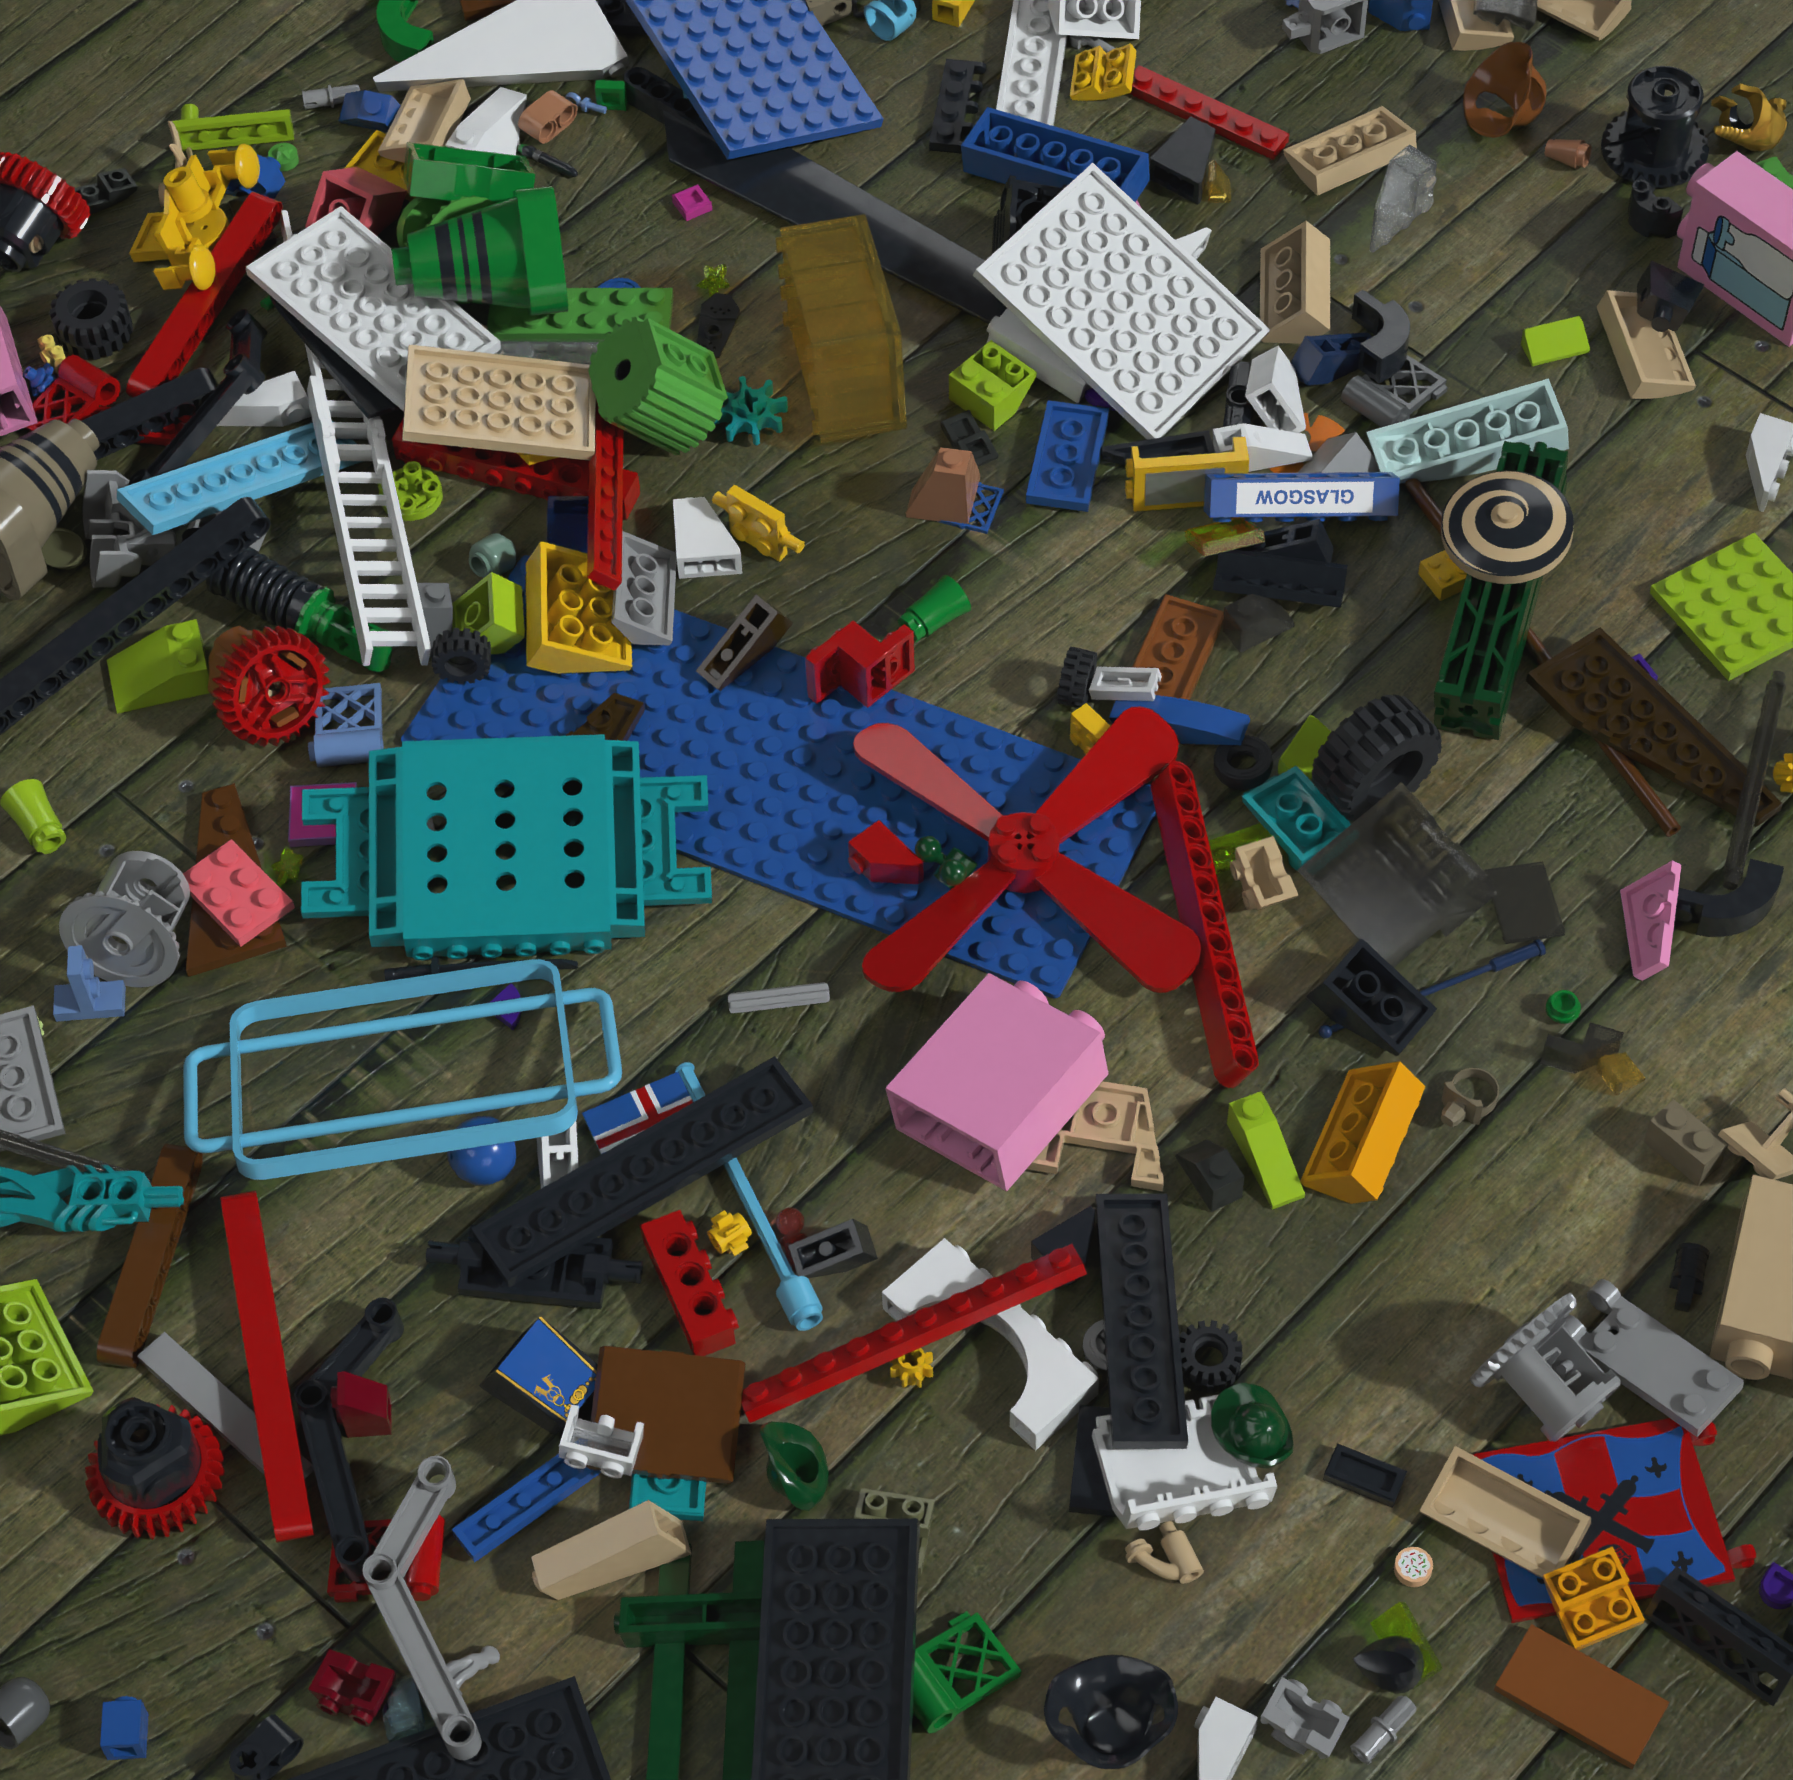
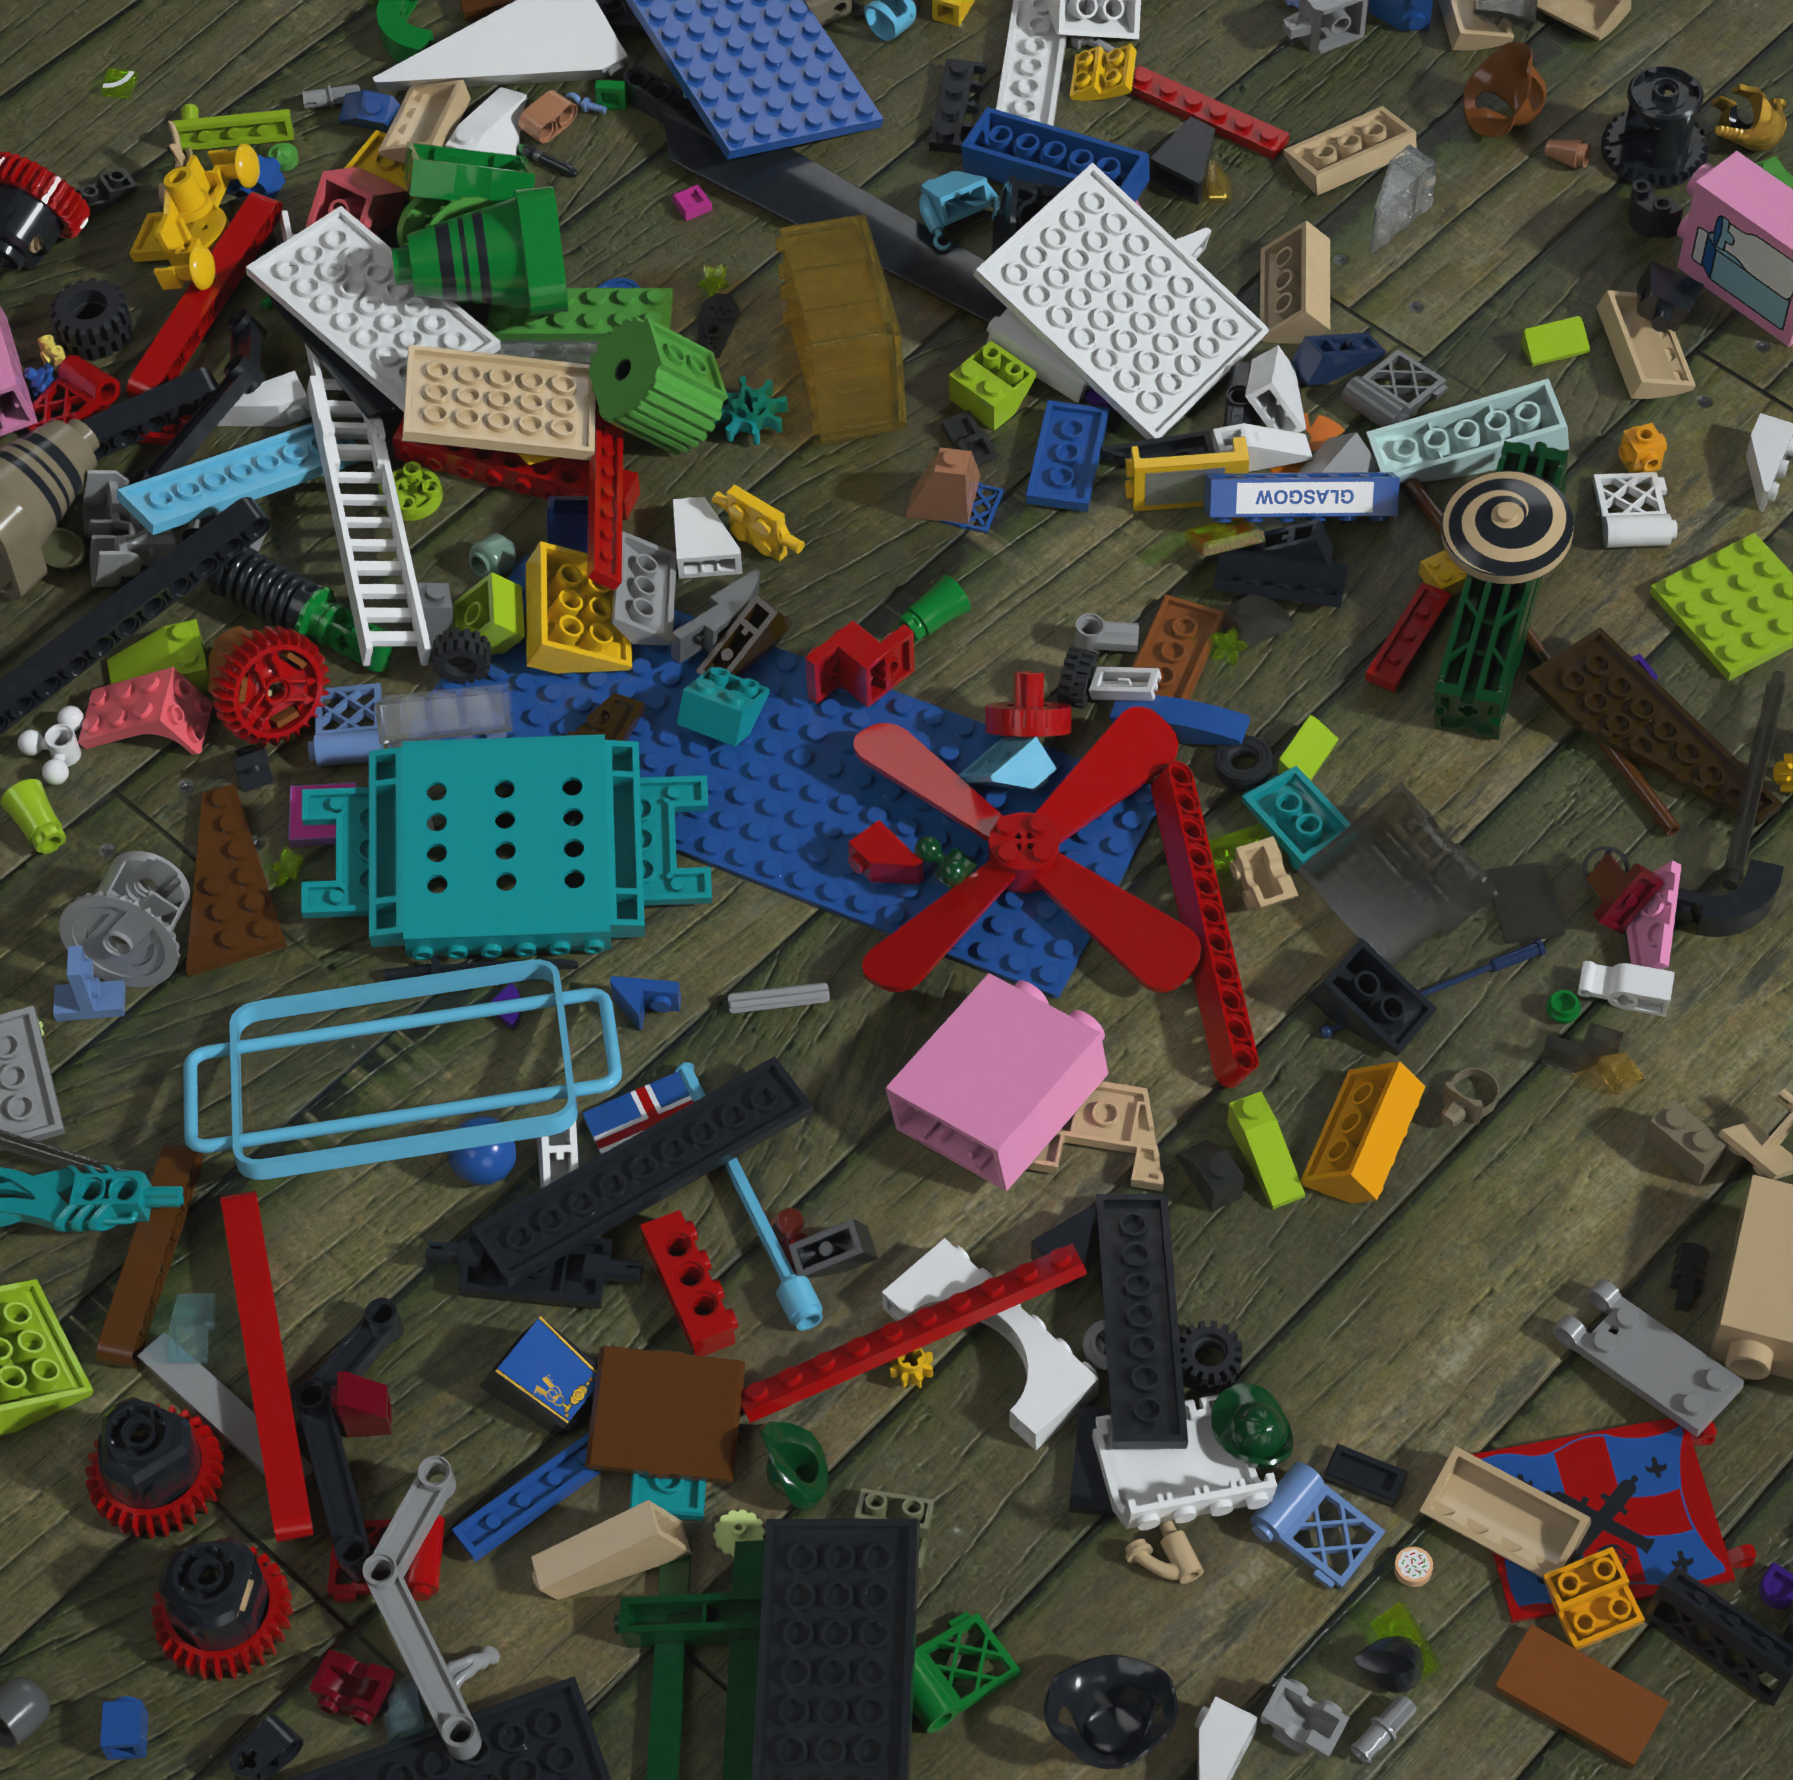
(60, 742): none -> white piece
(119, 83): none -> clear neon green tile
(148, 704): none -> coral bracket
(189, 1328): none -> clear light blue slope
(220, 1608): none -> black piece
(237, 893): coral plate -> none
(251, 766): none -> black slope
(445, 714): none -> clear slope
(600, 1444): white window -> none
(639, 994): none -> blue slope
(711, 625): none -> dark grey slope
(722, 705): none -> teal slope
(729, 1233): yellow gear -> none
(737, 1527): none -> yellowish green piece
(952, 199): none -> medium azure torso
(1011, 764): none -> medium azure slope
(1028, 712): none -> red piece
(1086, 727): yellow piece -> none
(1096, 634): none -> light grey piece
(1228, 645): none -> clear neon green plant
(1293, 1503): none -> medium blue piece
(1374, 753): black tyre -> none
(1387, 350): black arch -> none
(1408, 637): none -> red plate
(1551, 1372): light grey piece -> none
(1621, 892): none -> dark red piece
(1628, 986): none -> white piece
(1634, 526): none -> white piece
(1642, 449): none -> light orange brick

